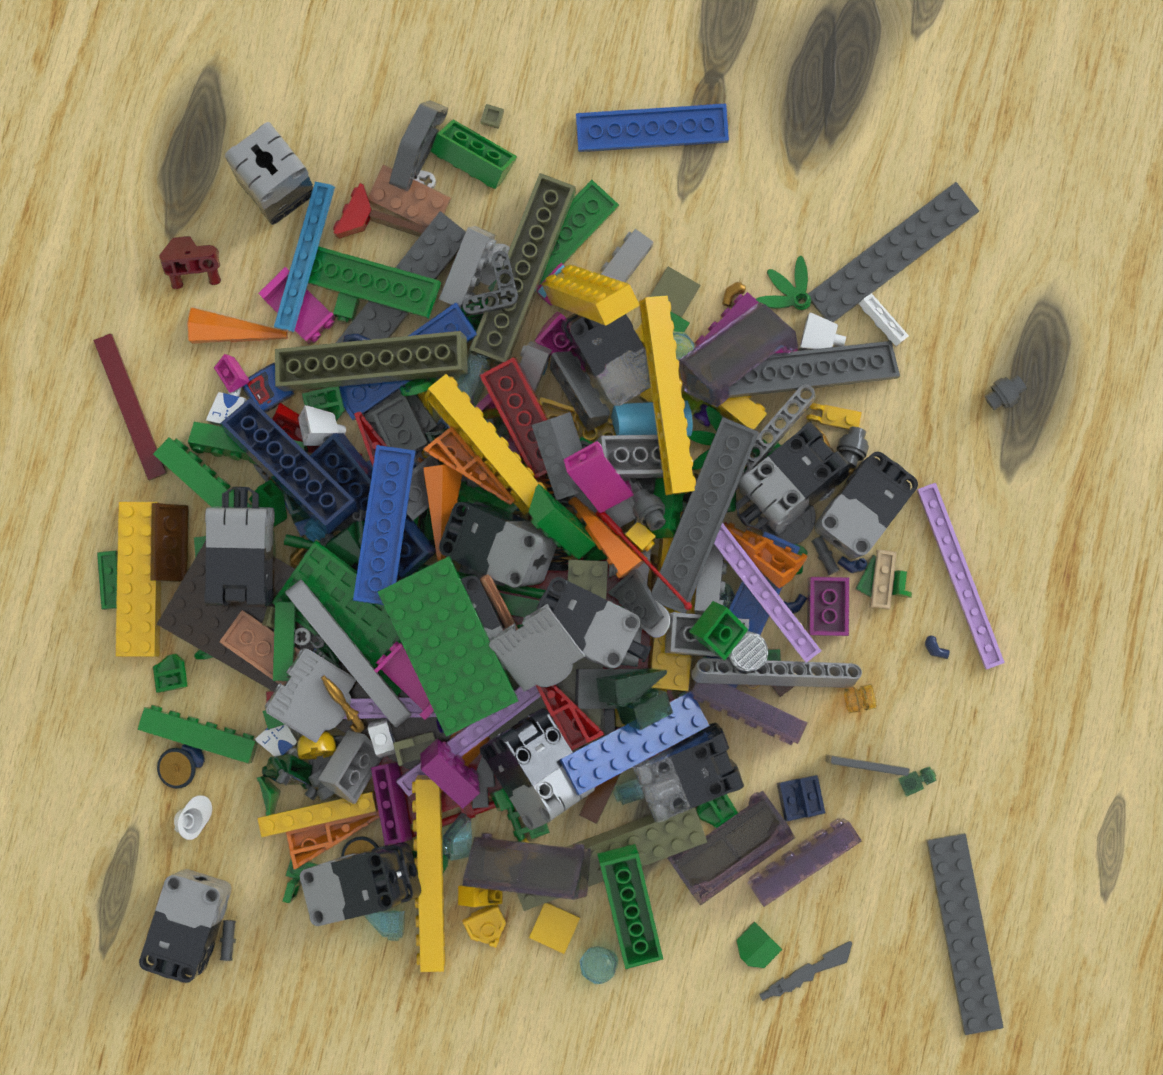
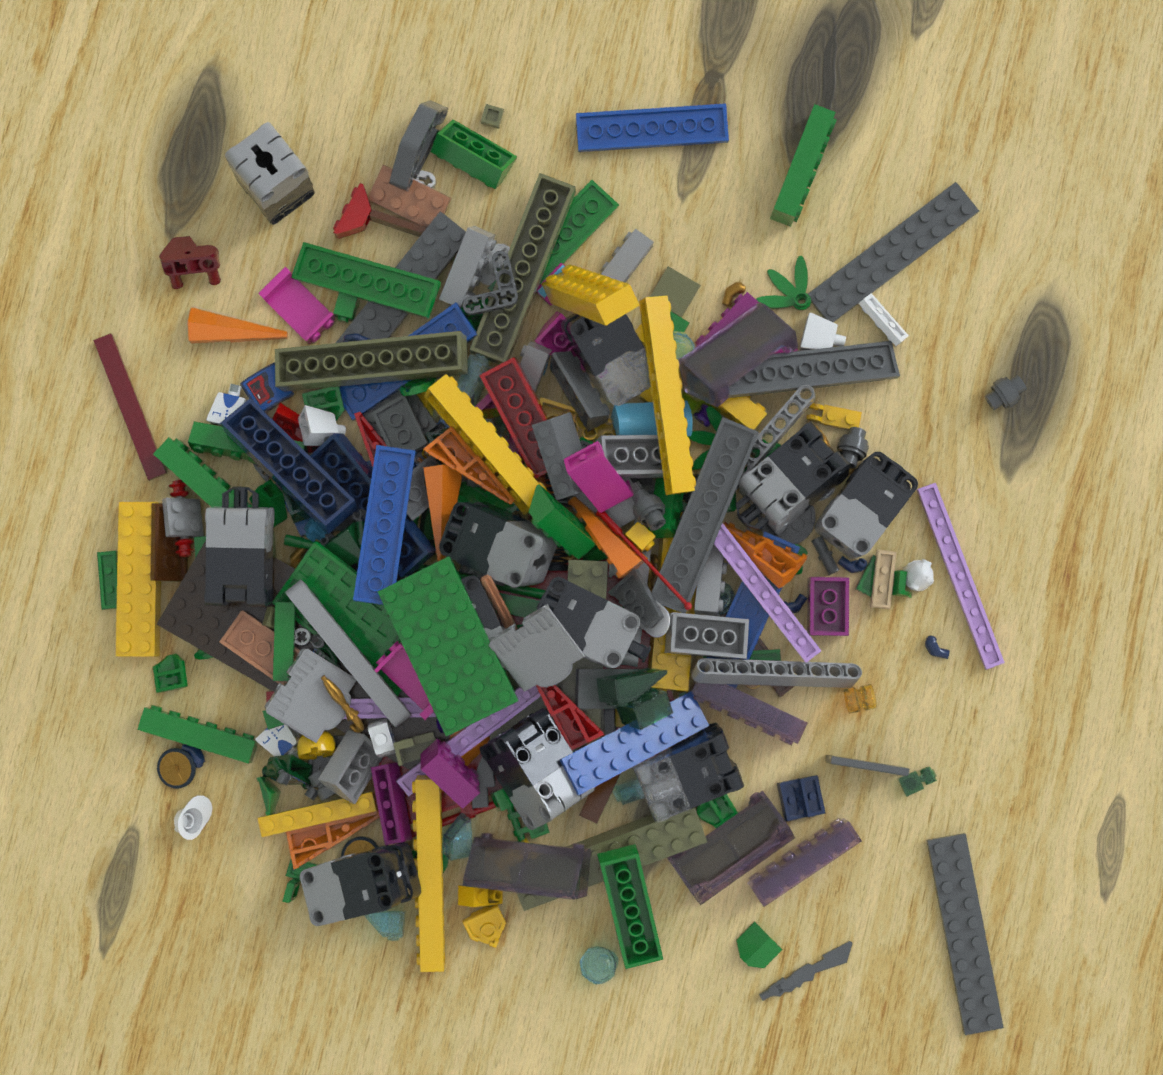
(182, 518): none -> light grey plate
(185, 925): piece -> none
(227, 940): dark grey pin -> none
(231, 373): dark pink slope -> none
(304, 256): dark azure plate -> none
(554, 927): yellow tile -> none
(719, 630): green slope -> none
(749, 652): tile -> none
(804, 162): none -> green brick
(919, 575): none -> white helmet

